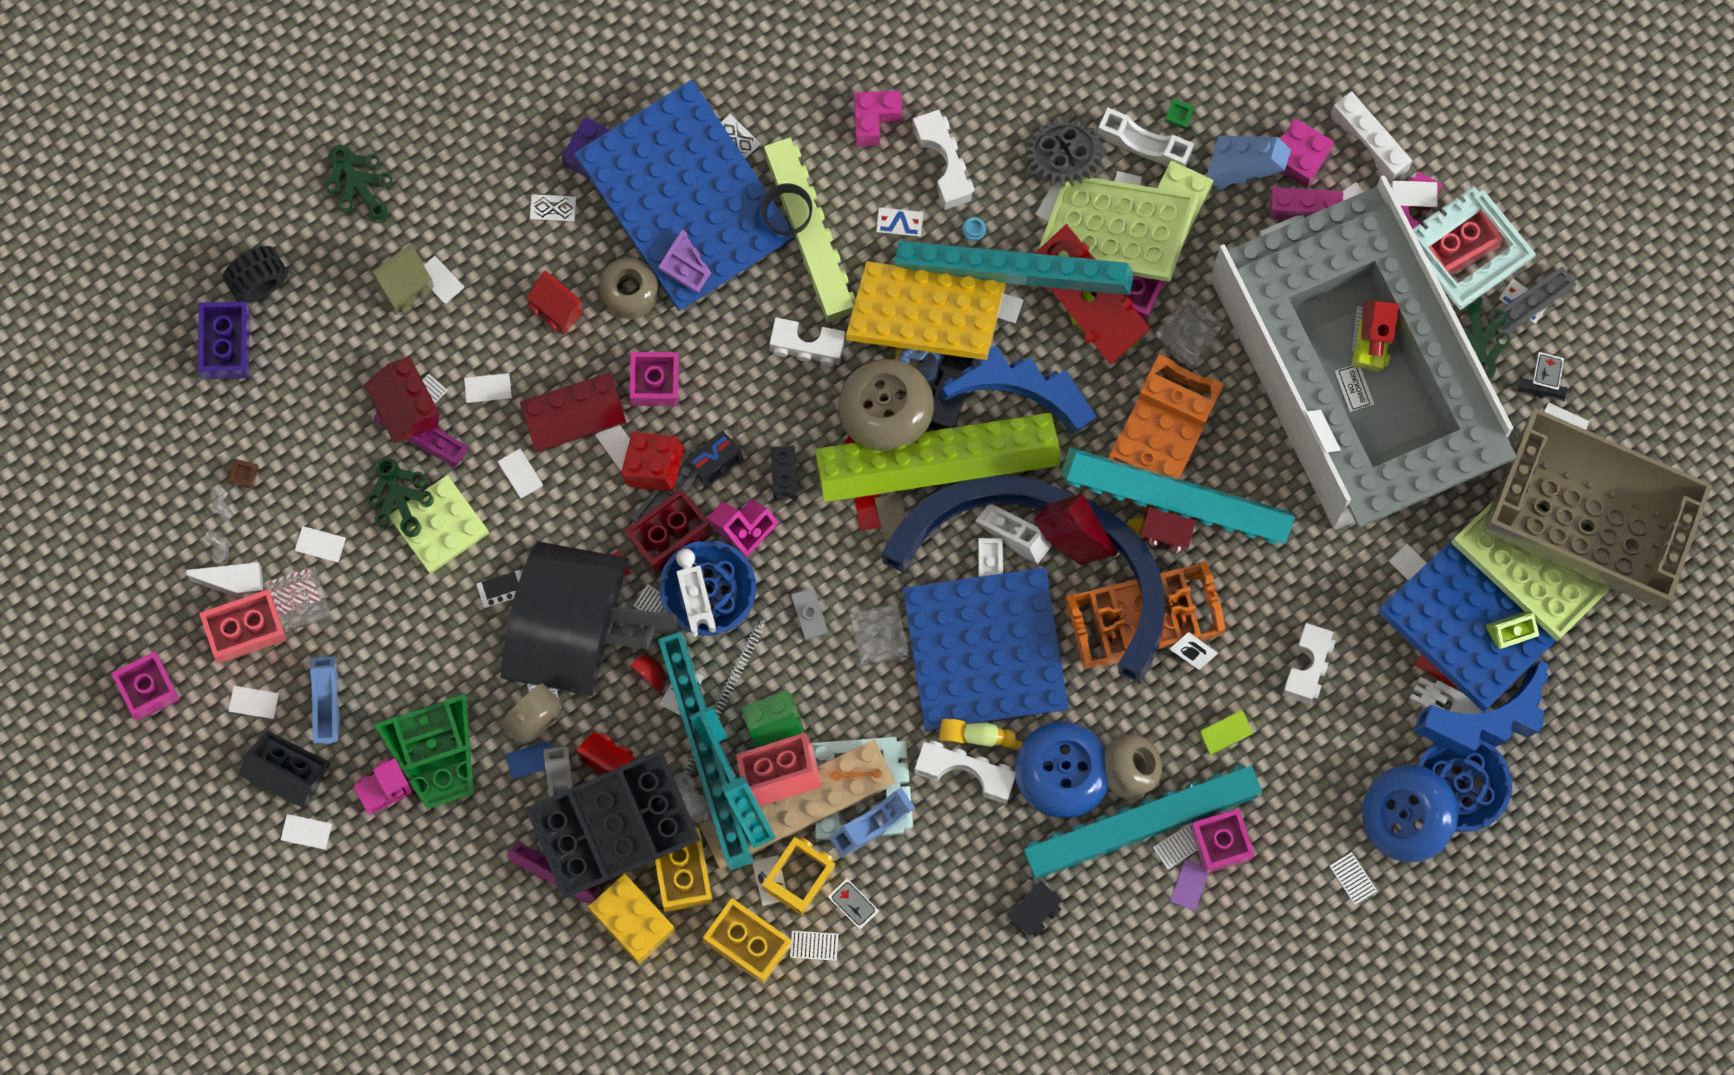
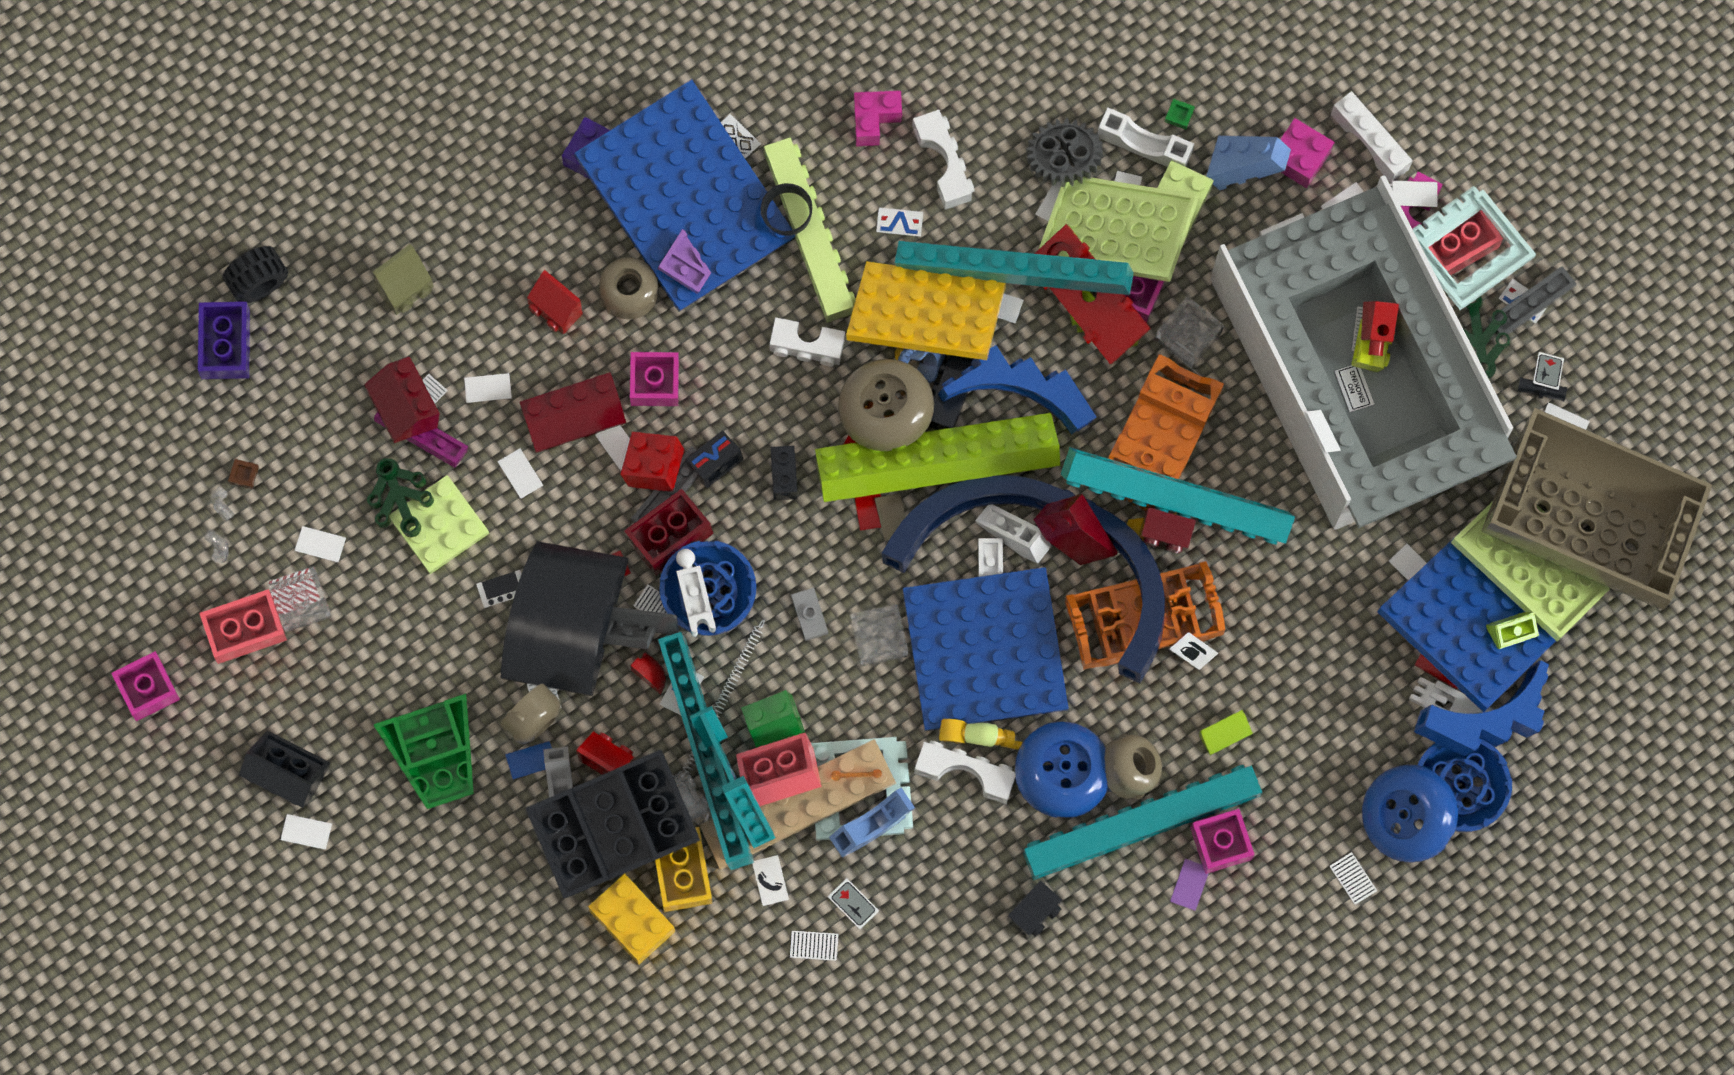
(233, 580): white slope -> none
(253, 702): white sticker -> none
(325, 700): medium blue arch -> none
(357, 180): dark green plant -> none
(383, 788): dark pink brick -> none
(444, 282): white sticker -> none
(537, 863): magenta plate -> none
(553, 207): white sticker -> none
(745, 527): dark pink brick -> none
(747, 941): yellow brick -> none
(785, 896): yellow window -> none
(974, 229): medium azure plate -> none
(1176, 847): white sticker -> none
(1292, 202): dark pink arch -> none
(1303, 684): white arch -> none

